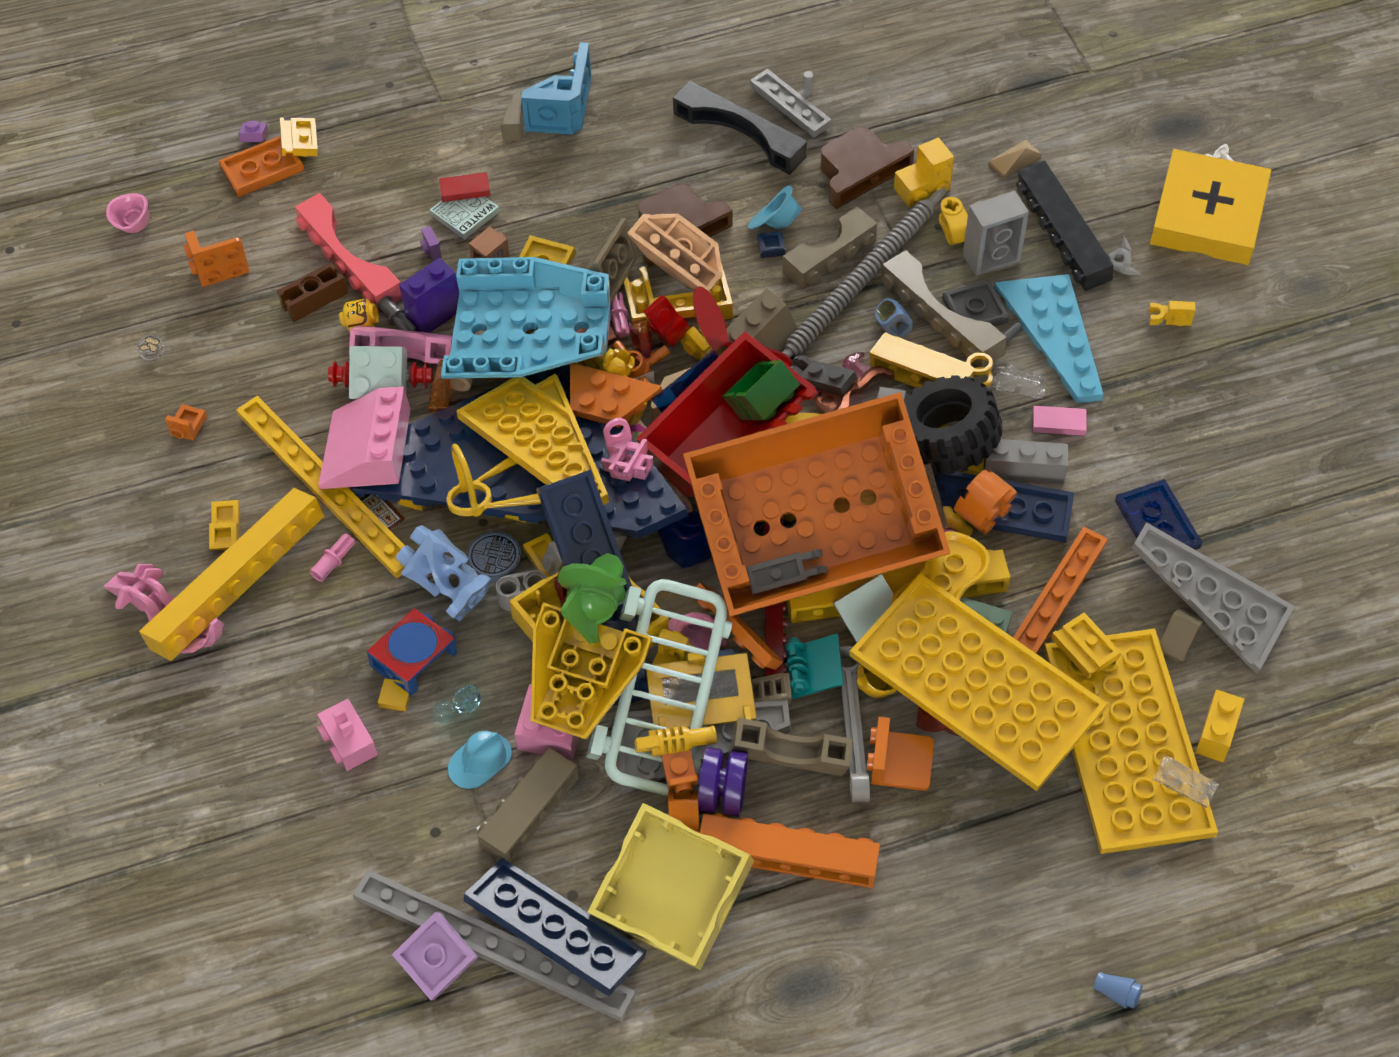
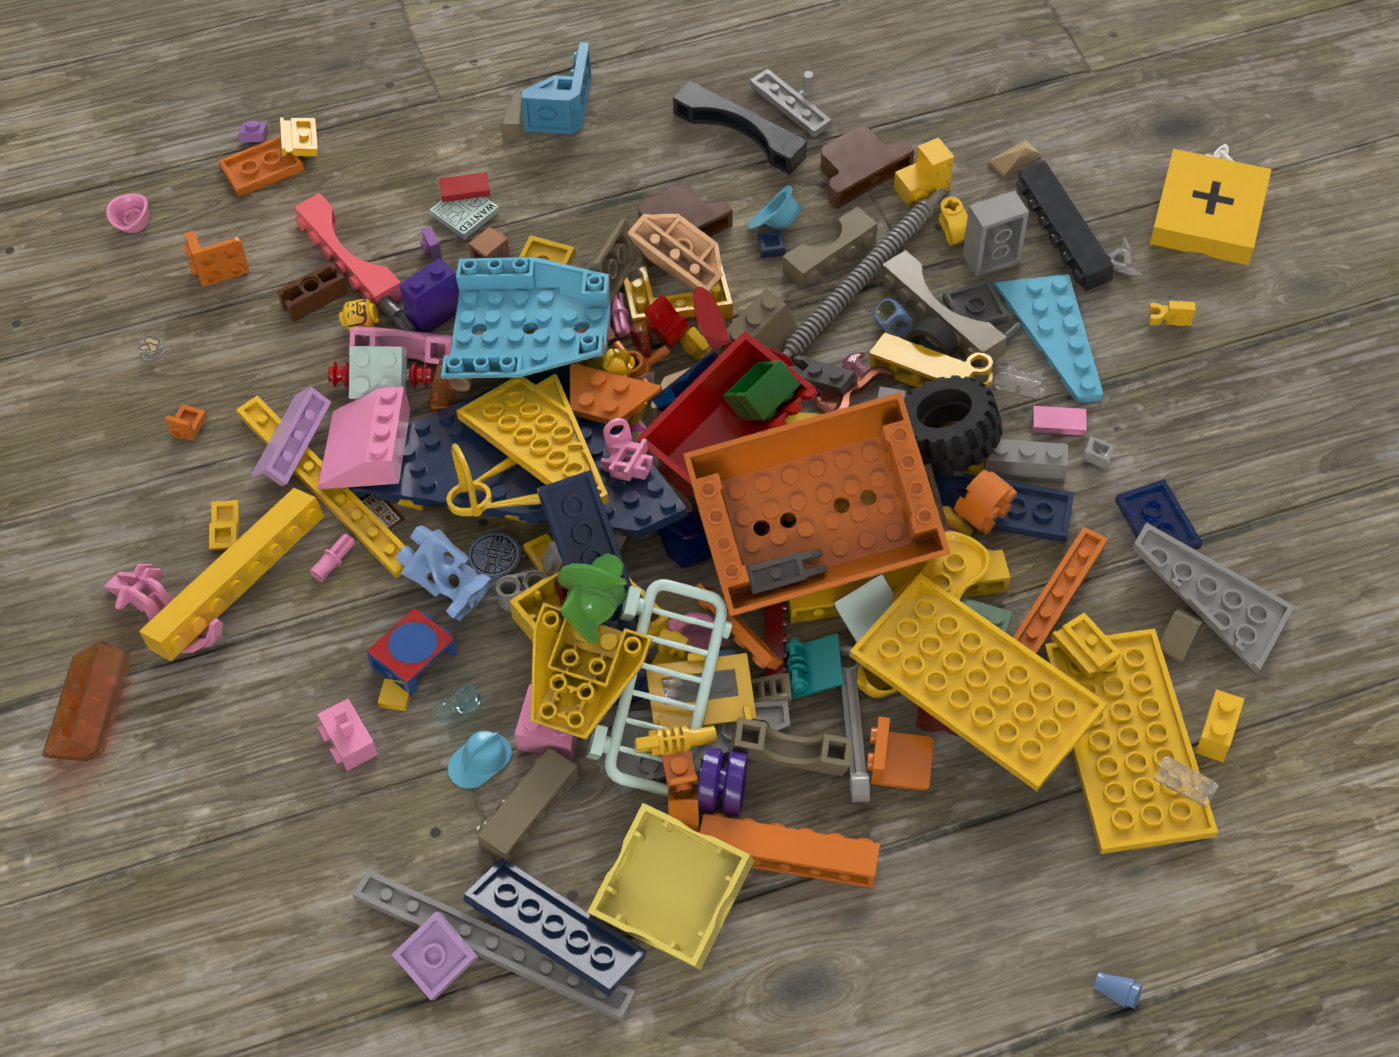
(87, 703): none -> clear orange slope
(292, 436): none -> lavender panel
(938, 332): none -> black tyre
(1098, 452): none -> light grey tile

